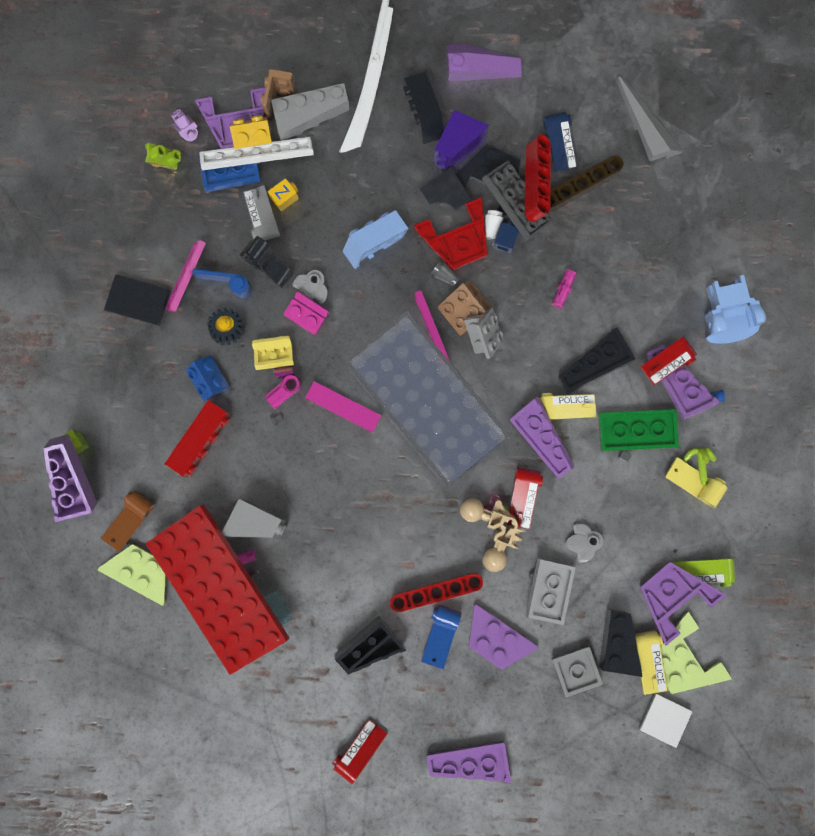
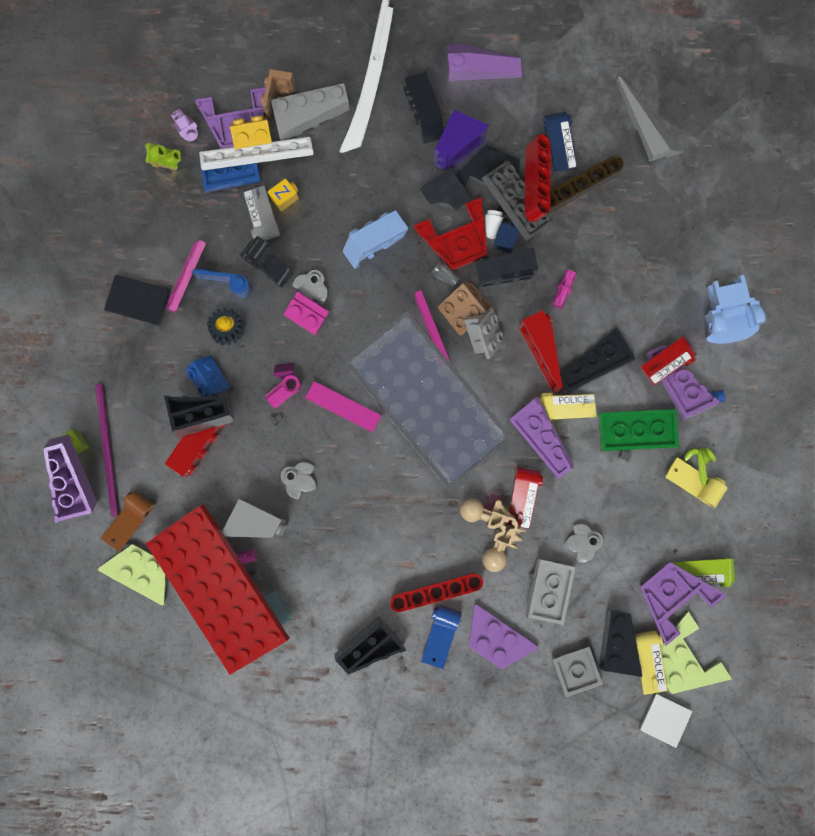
(106, 450): none -> magenta piece
(197, 414): none -> black wedge
(273, 352): light yellow bracket -> none
(301, 481): none -> light grey plate
(359, 752): red door -> none
(473, 762): medium lavender wing -> none
(506, 268): none -> black wedge
(540, 340): none -> red slope

